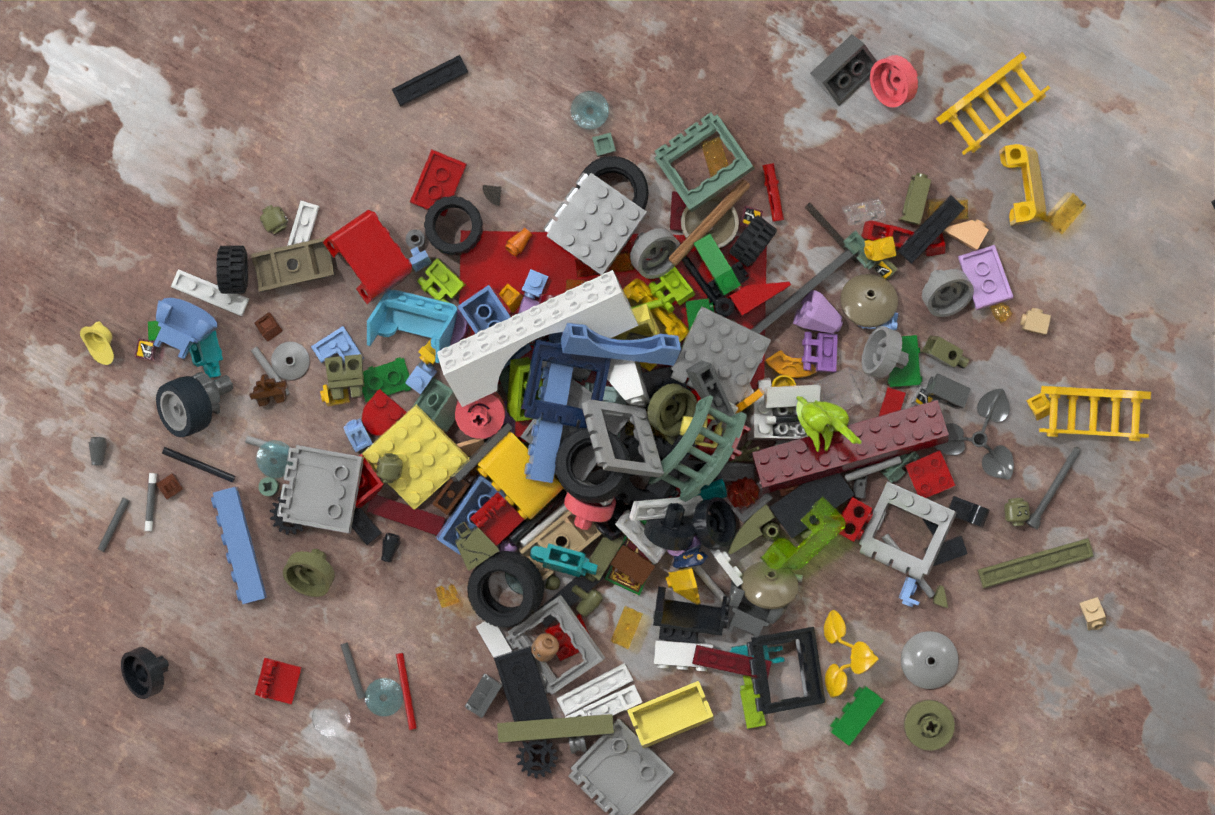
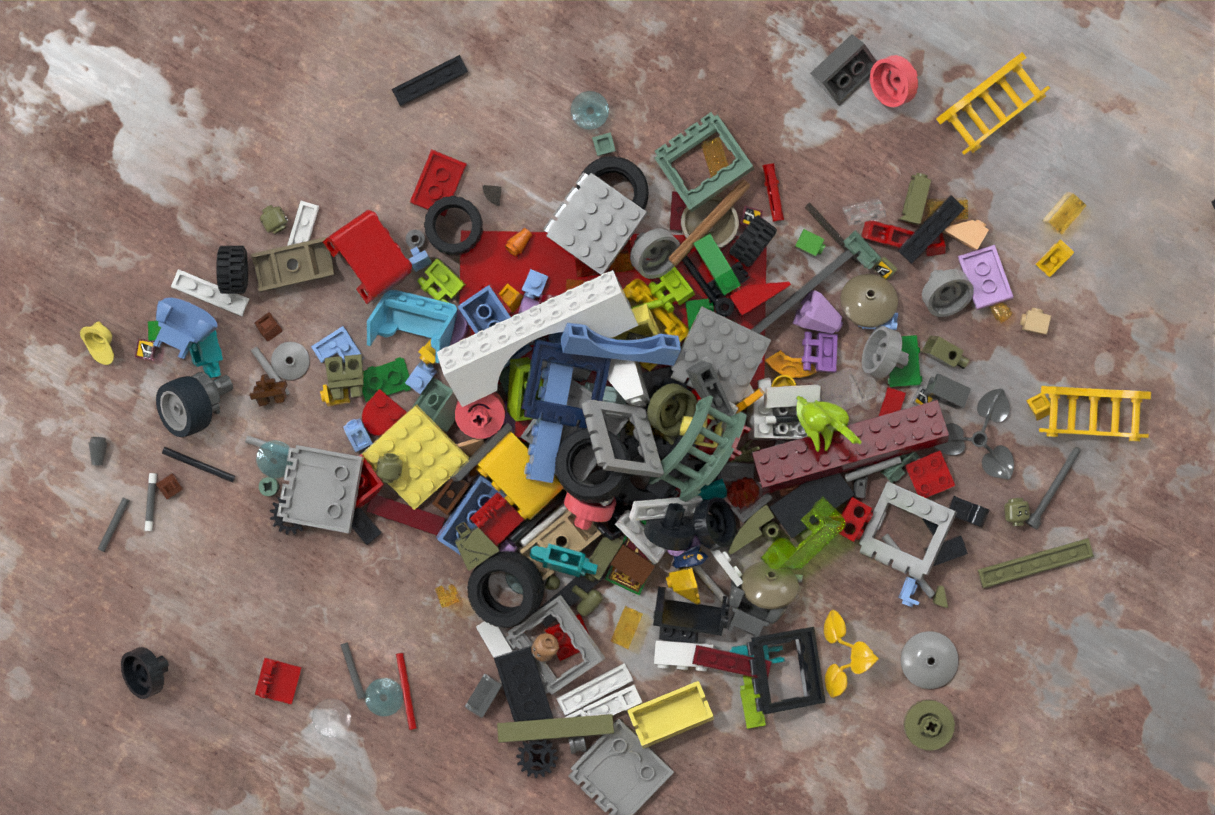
(239, 545): medium blue brick -> none
(314, 577): olive piece -> none
(390, 546): black cone -> none
(810, 243): none -> bright green brick
(855, 714): green brick -> none
(880, 248): yellow bracket -> none
(1027, 158): yellow windscreen -> none
(1055, 258): none -> yellow slope
(1093, 614): tan bracket -> none

